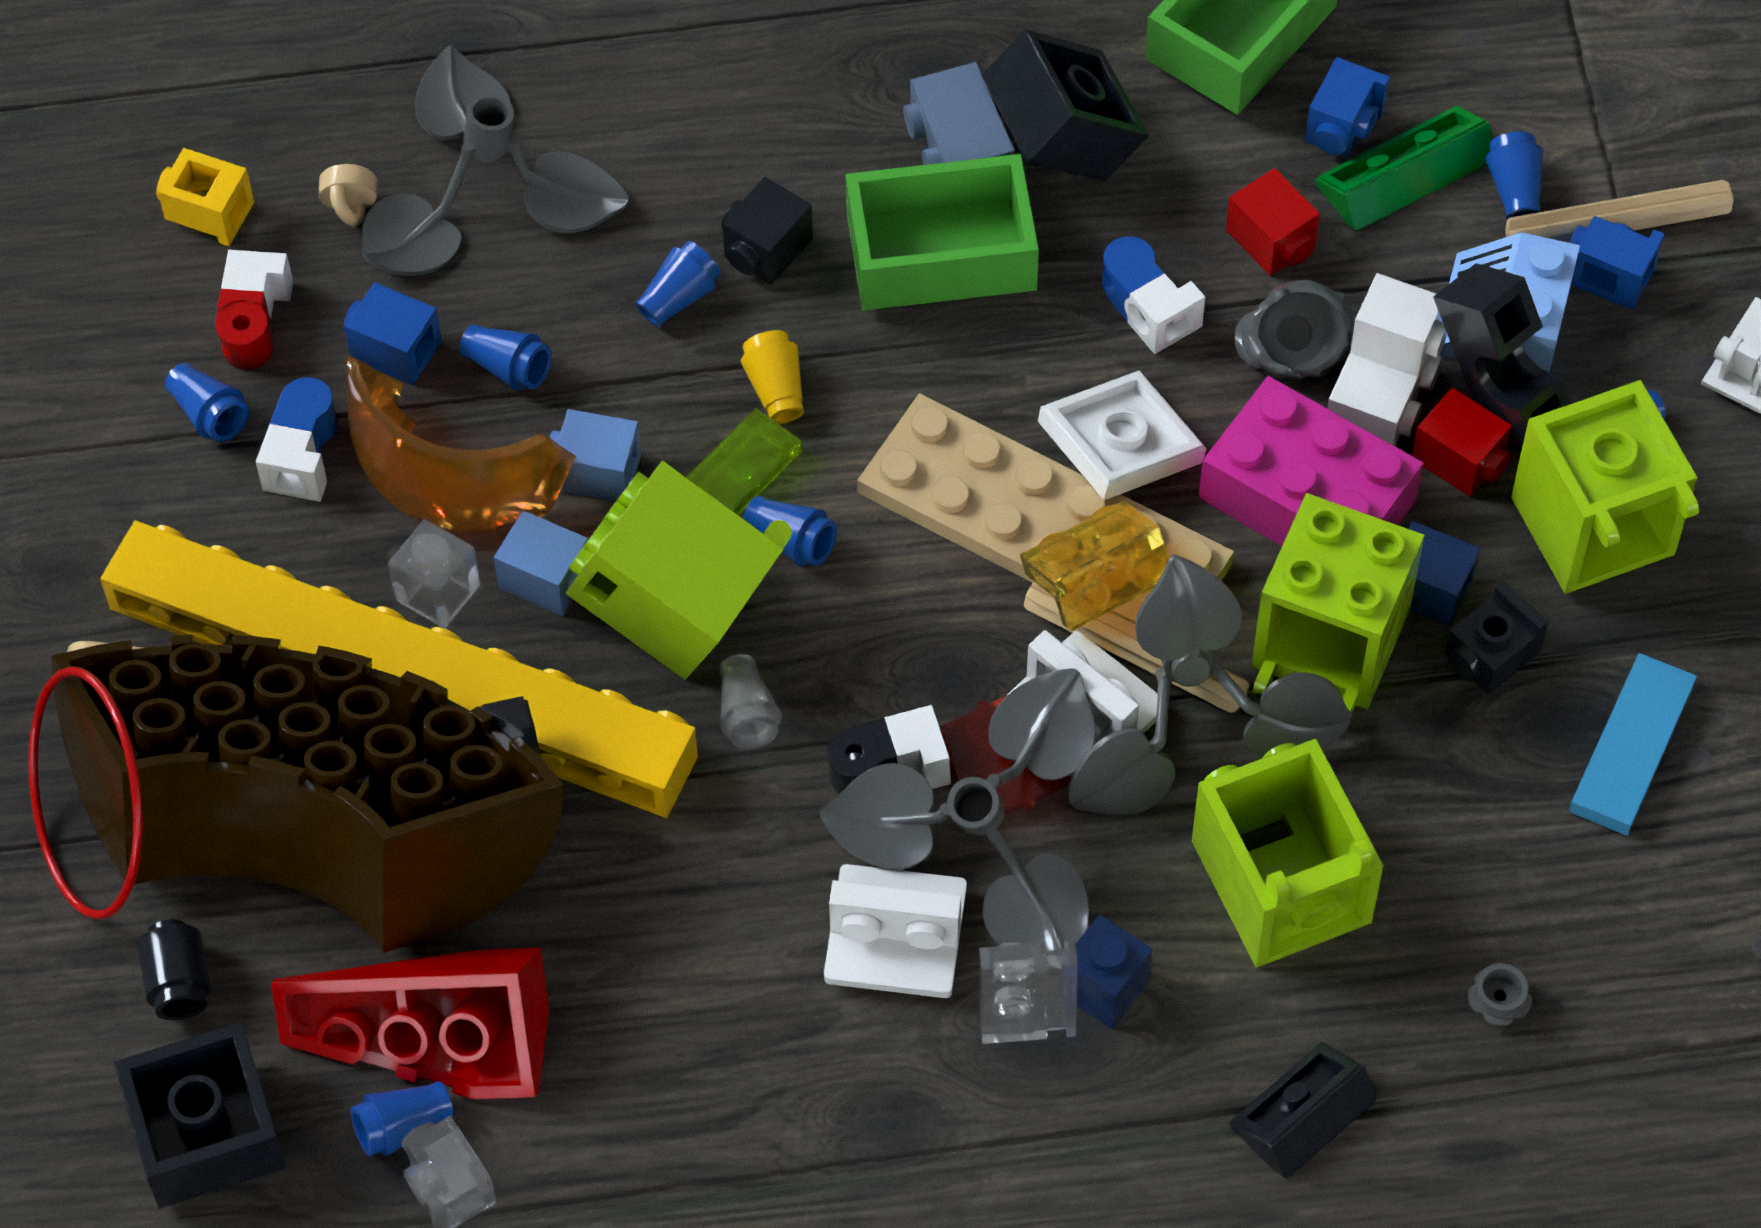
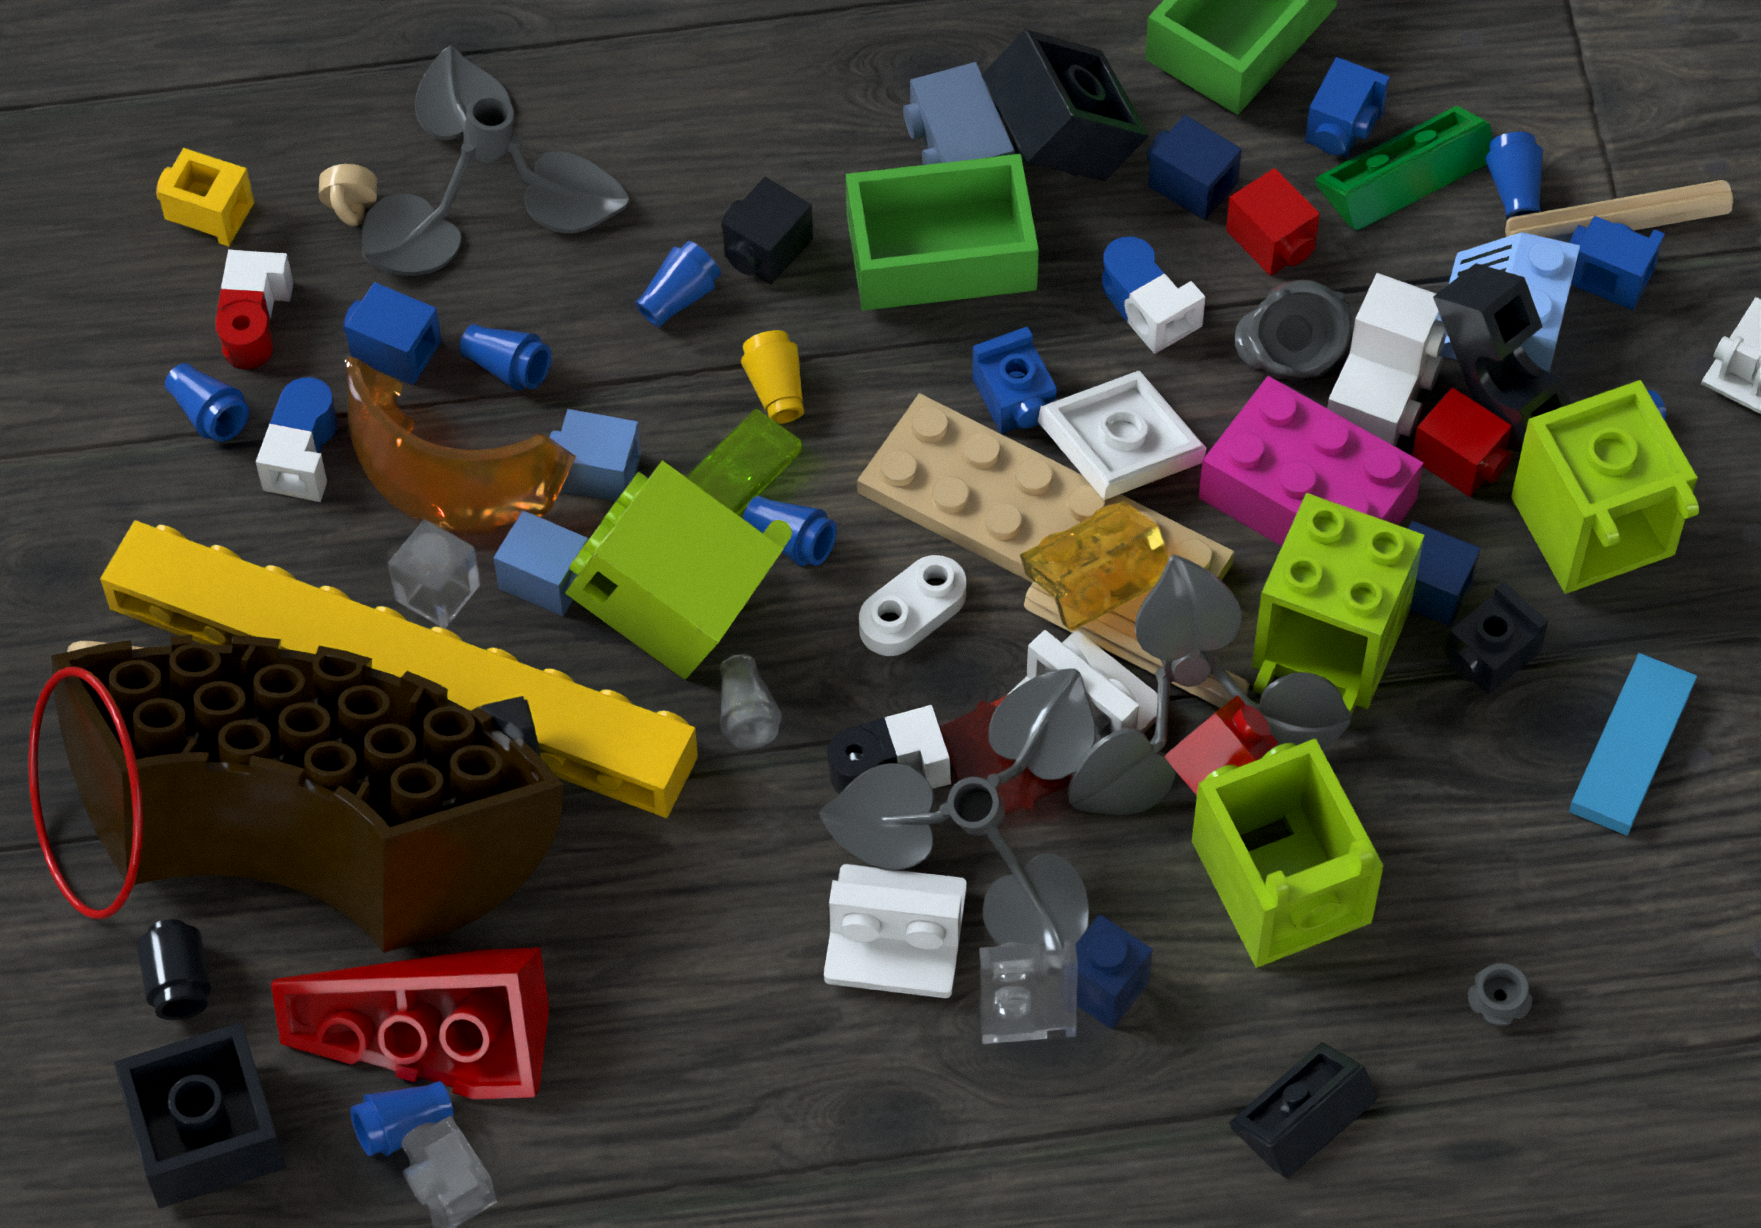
(917, 604): none -> white plate
(1012, 380): none -> blue brick
(1193, 166): none -> dark blue brick
(1228, 737): none -> red brick

